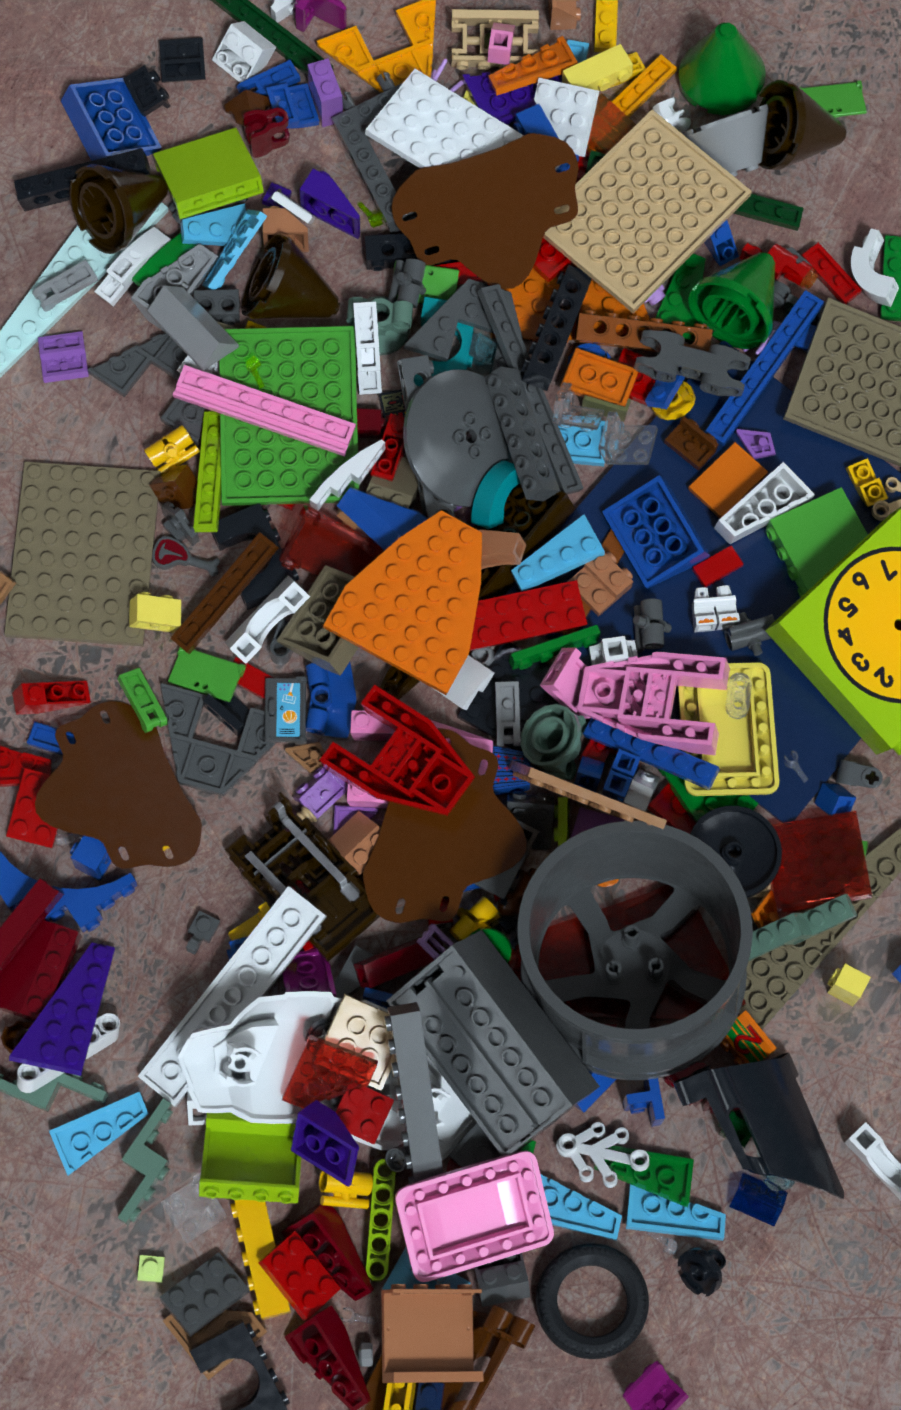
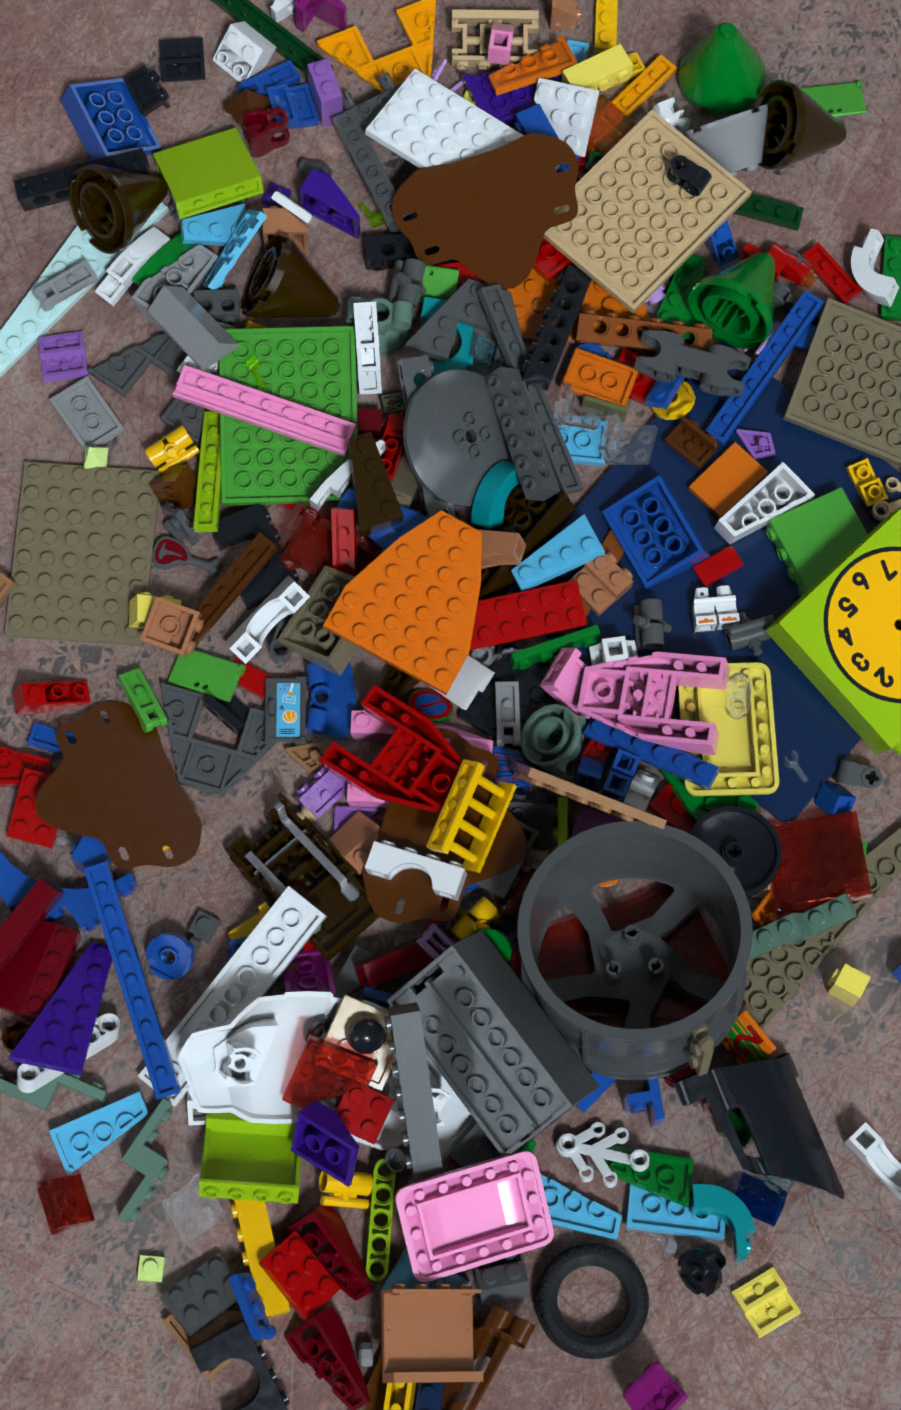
(65, 1203): none -> clear red bracket
(86, 414): none -> light grey plate
(95, 456): none -> yellowish green slope
(132, 980): none -> blue plate
(172, 627): none -> nougat plate
(182, 950): none -> blue plate
(252, 1307): none -> blue plate
(307, 165): none -> dark grey cone
(344, 540): none -> red plate
(365, 1034): none -> black hair
(373, 492): none -> dark brown wedge
(387, 861): none -> white arch
(431, 704): none -> piece
(455, 808): none -> yellow fence
(689, 176): none -> black piece
(701, 1050): none -> dark tan hinge
(722, 1203): none -> teal arch
(766, 1302): none -> light yellow slope

